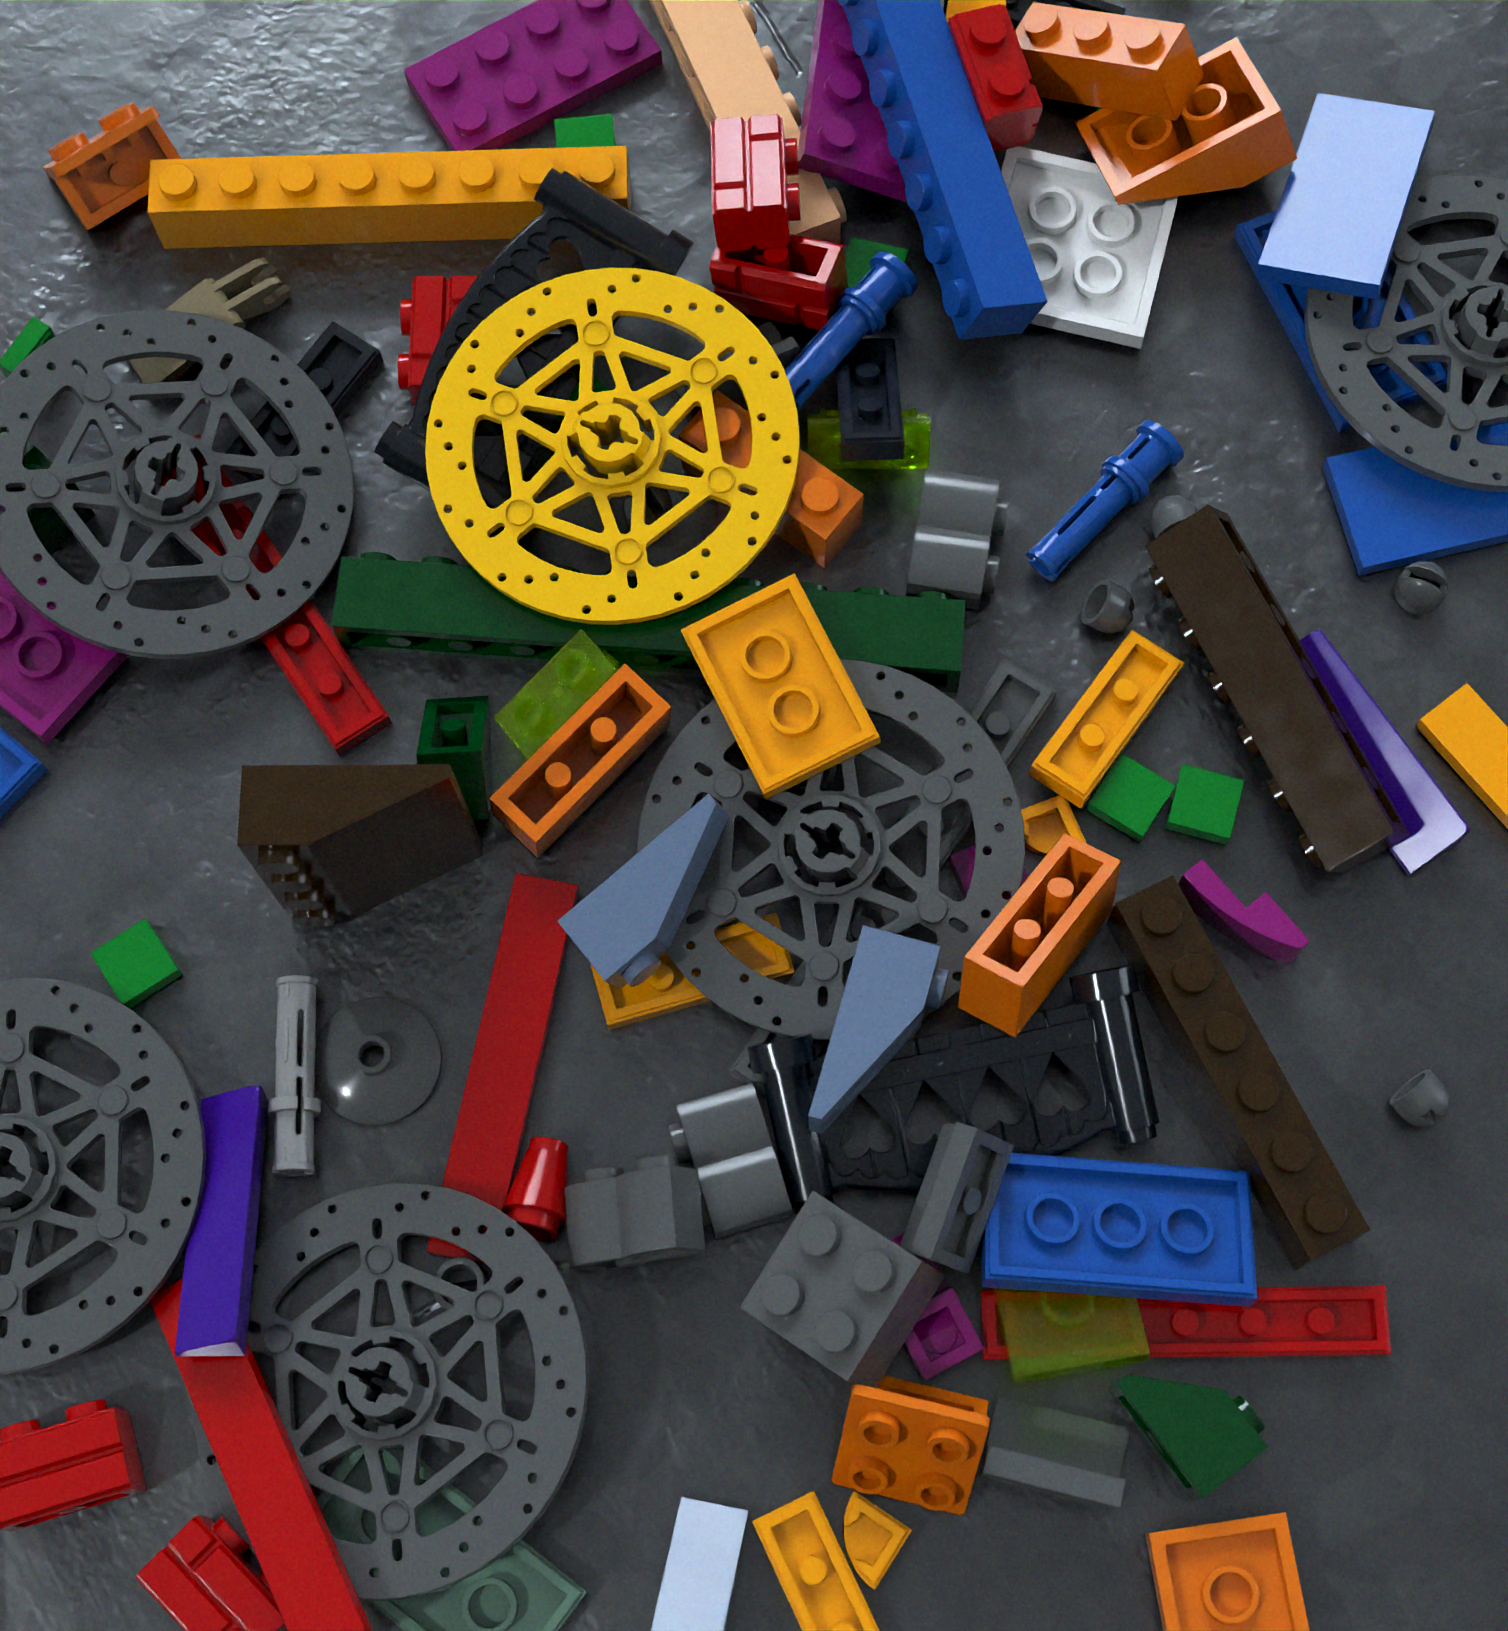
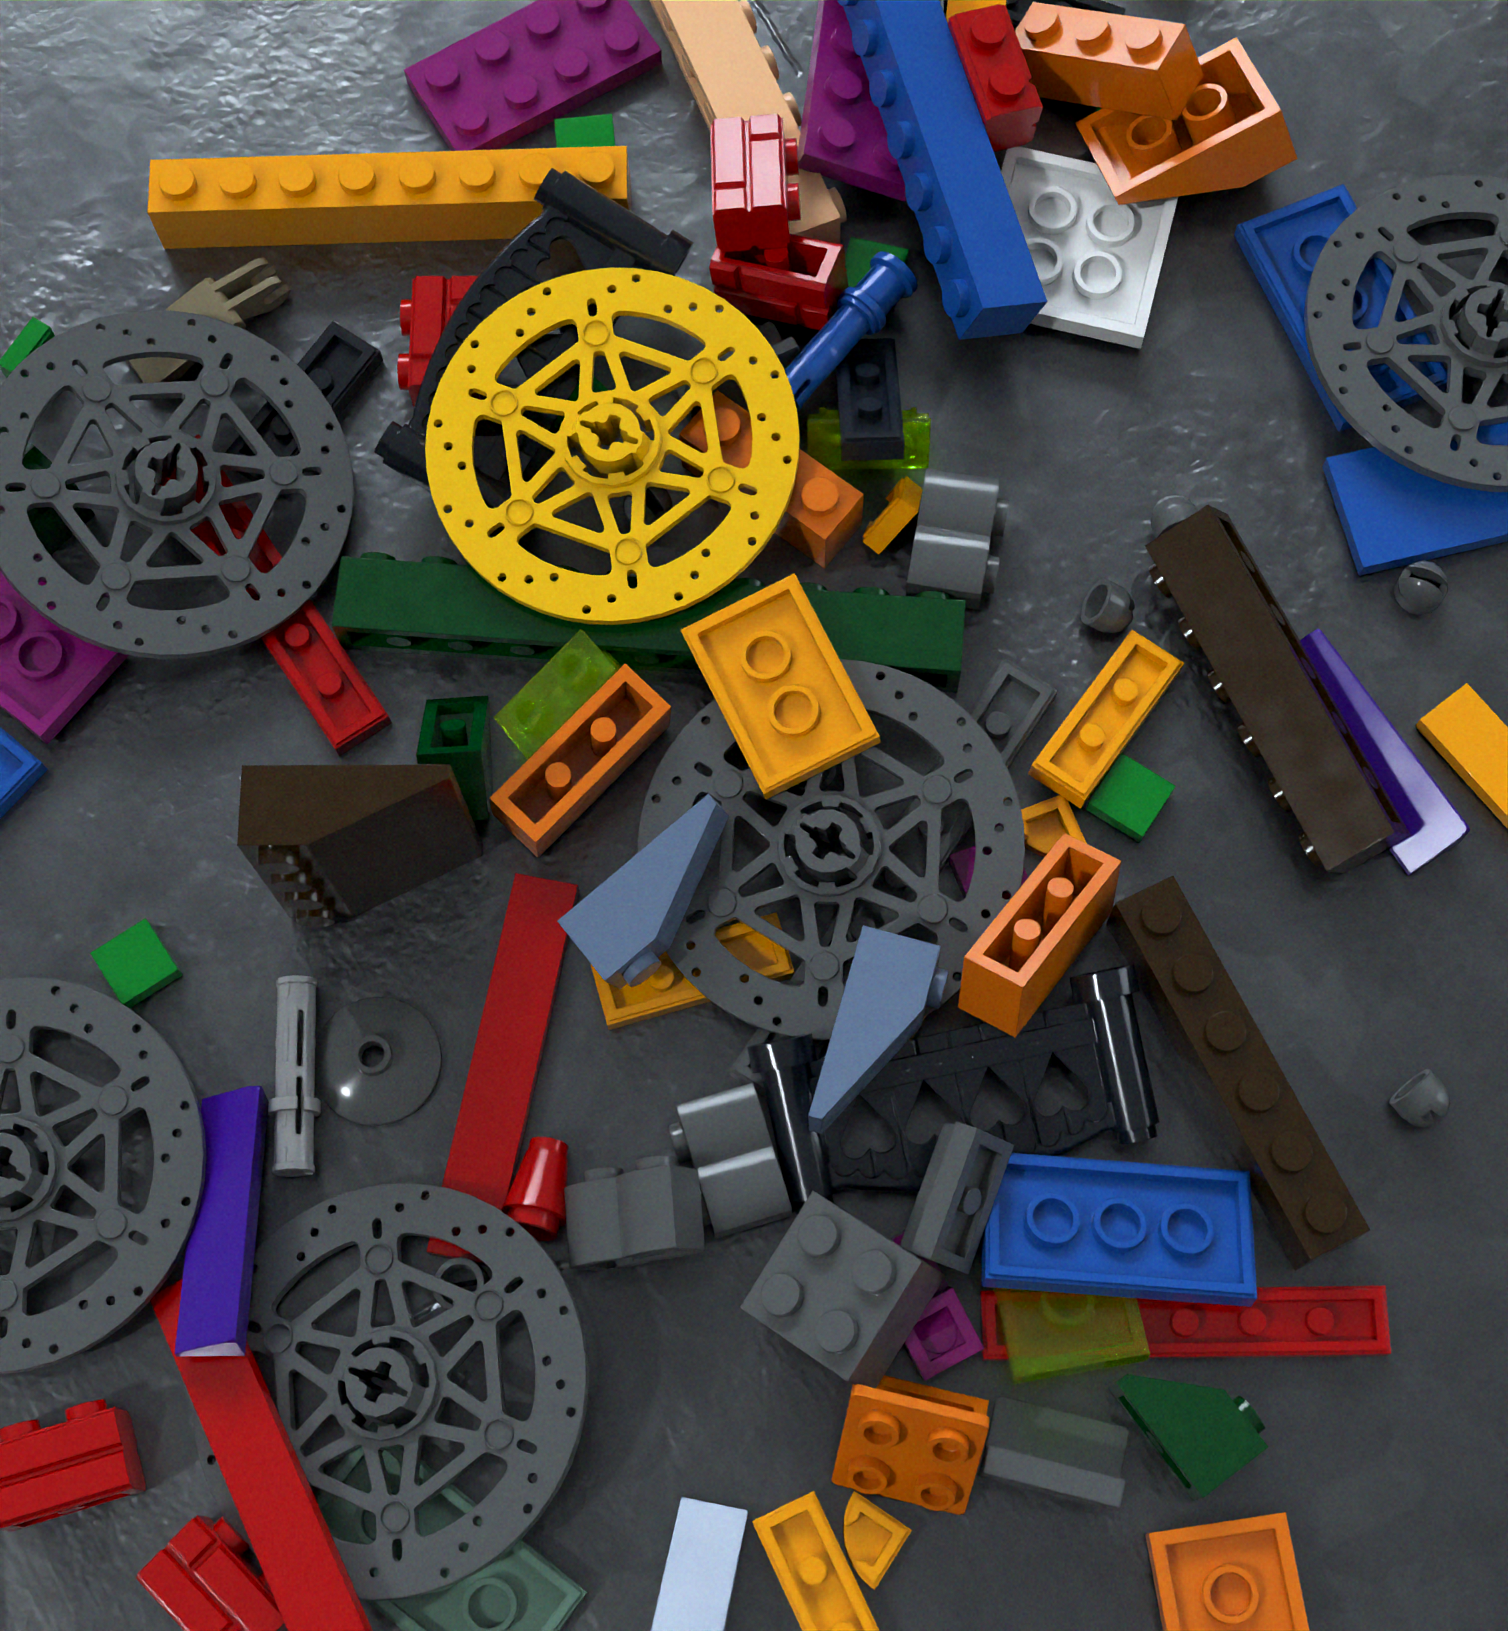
(111, 167): orange bracket -> none
(903, 506): none -> light orange tile
(1121, 482): blue pin -> none
(1204, 804): green tile -> none
(1258, 927): magenta slope -> none
(1346, 196): tile -> none

